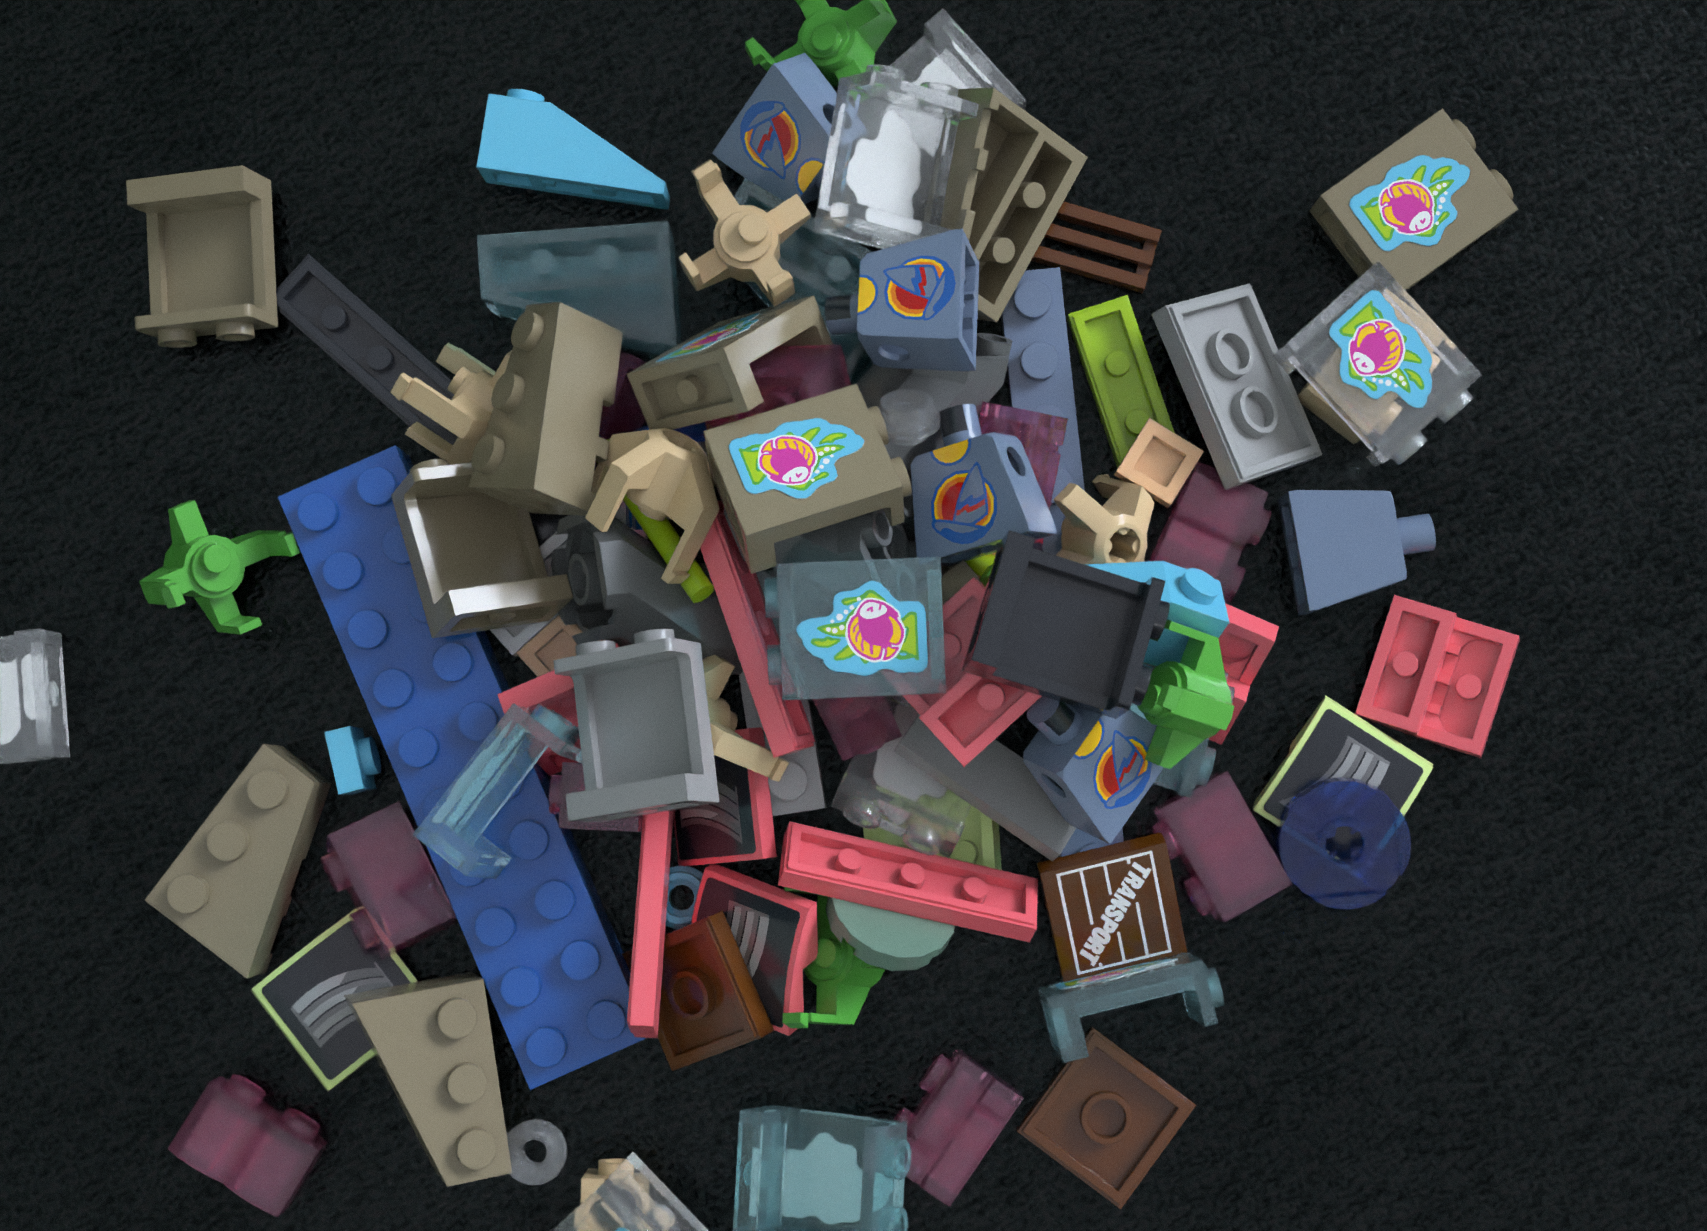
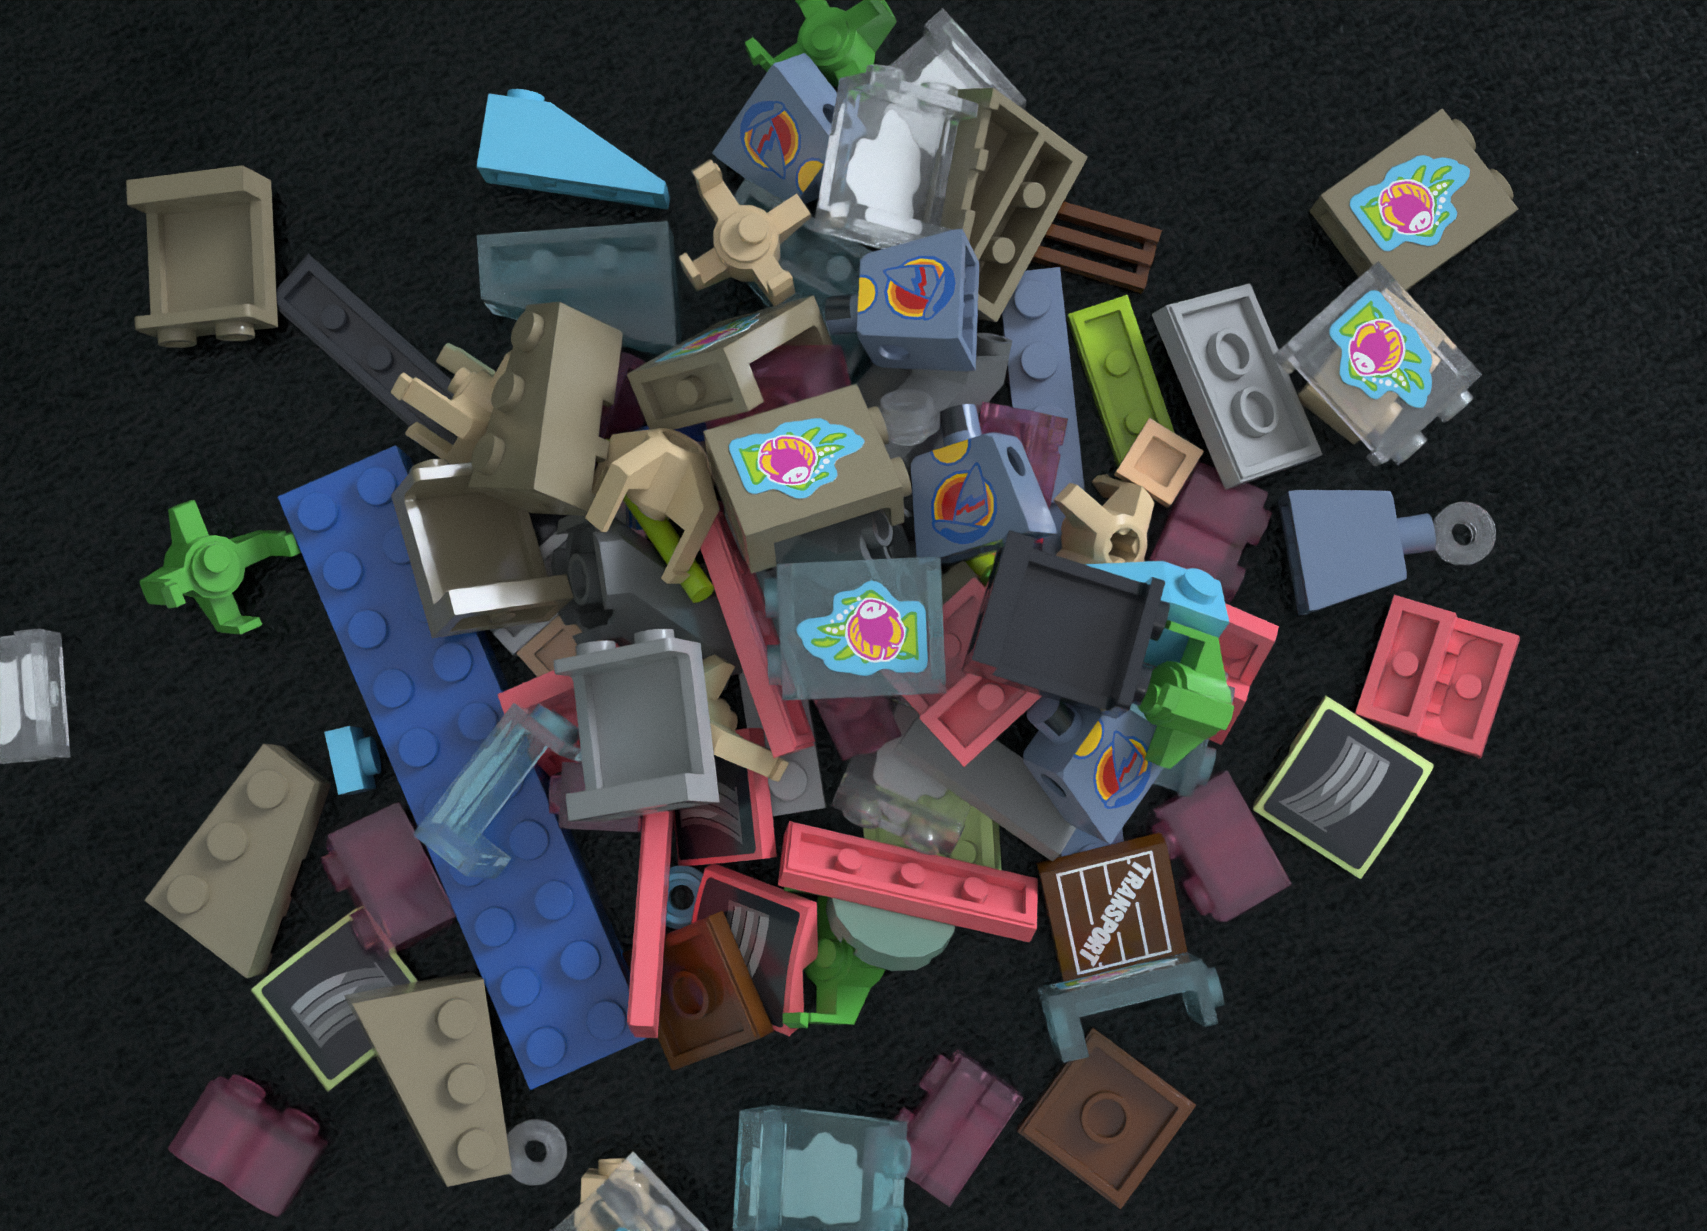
(1372, 866): clear blue plate -> none
(1481, 528): none -> clear plate

